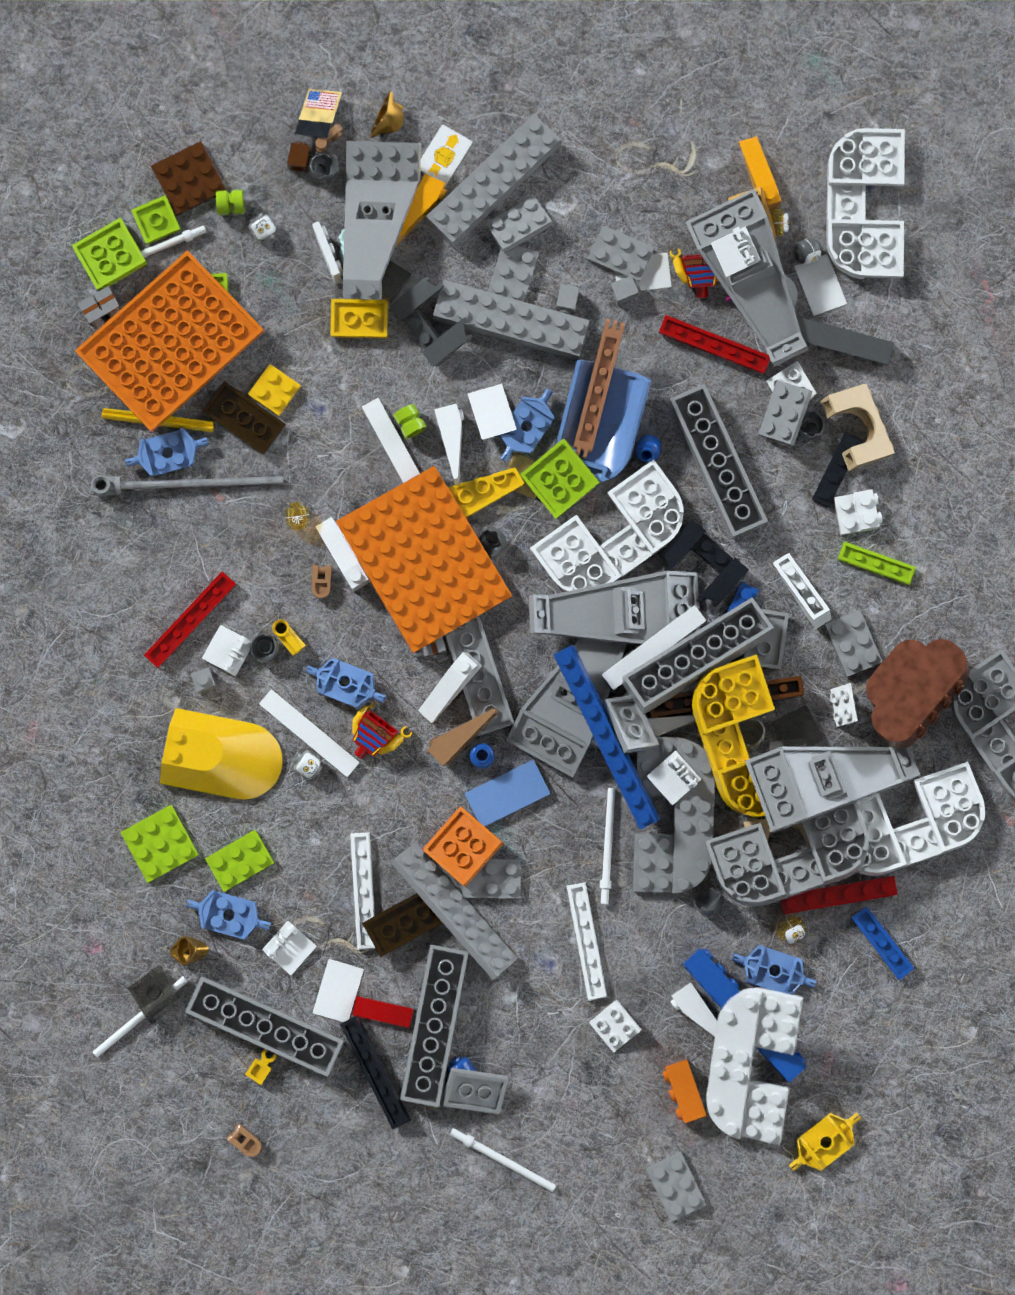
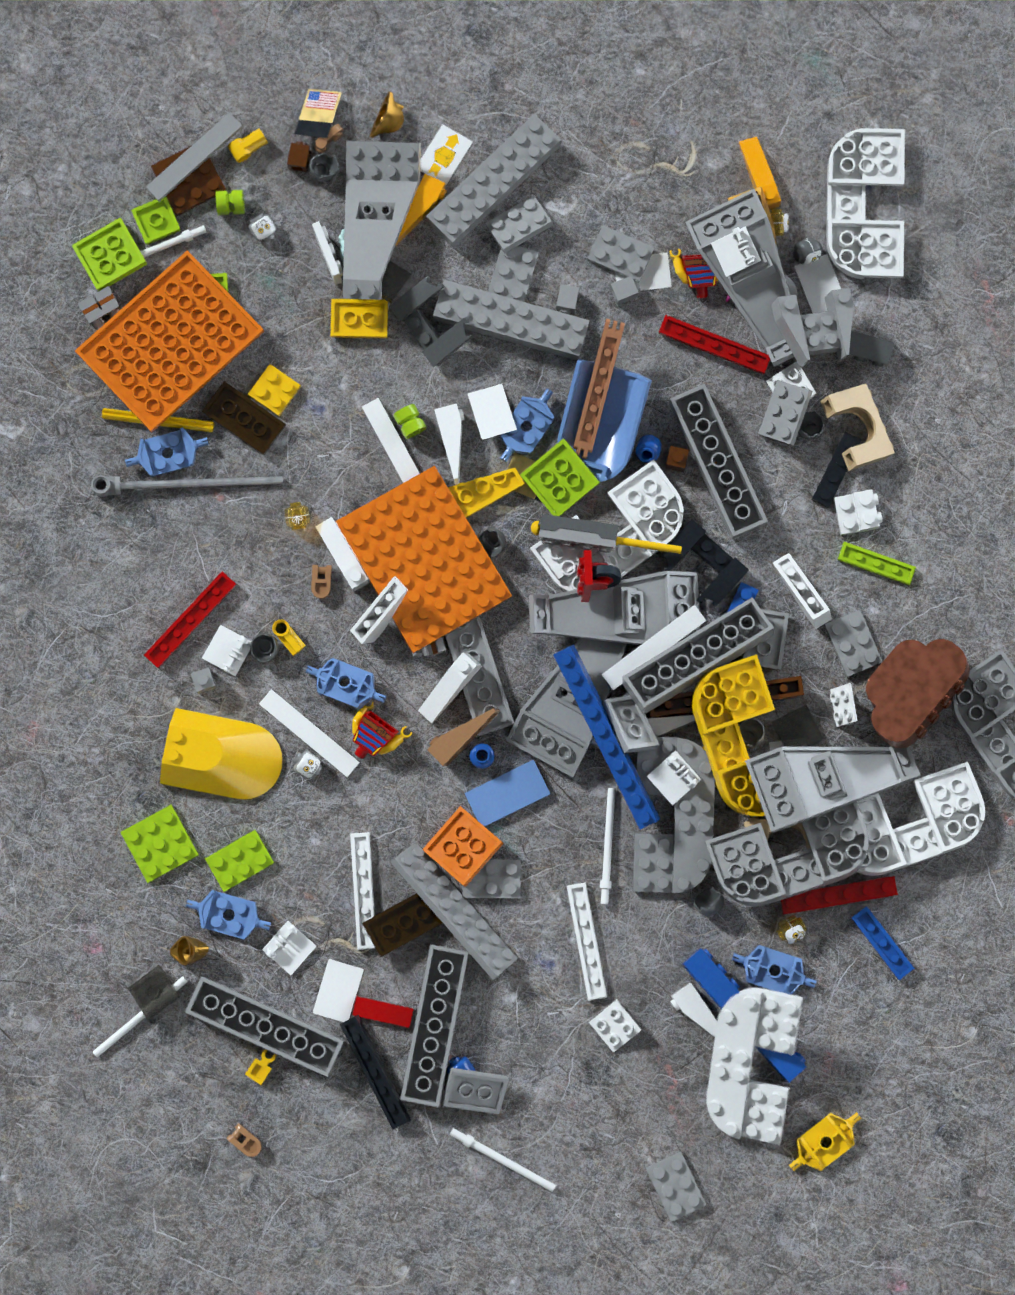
(194, 157): none -> light grey tile
(244, 147): none -> yellow piece
(380, 612): none -> white slope
(589, 534): none -> piece
(595, 576): none -> red plate
(677, 459): none -> reddish brown brick
(684, 1091): orange brick -> none
(817, 331): none -> light grey wedge

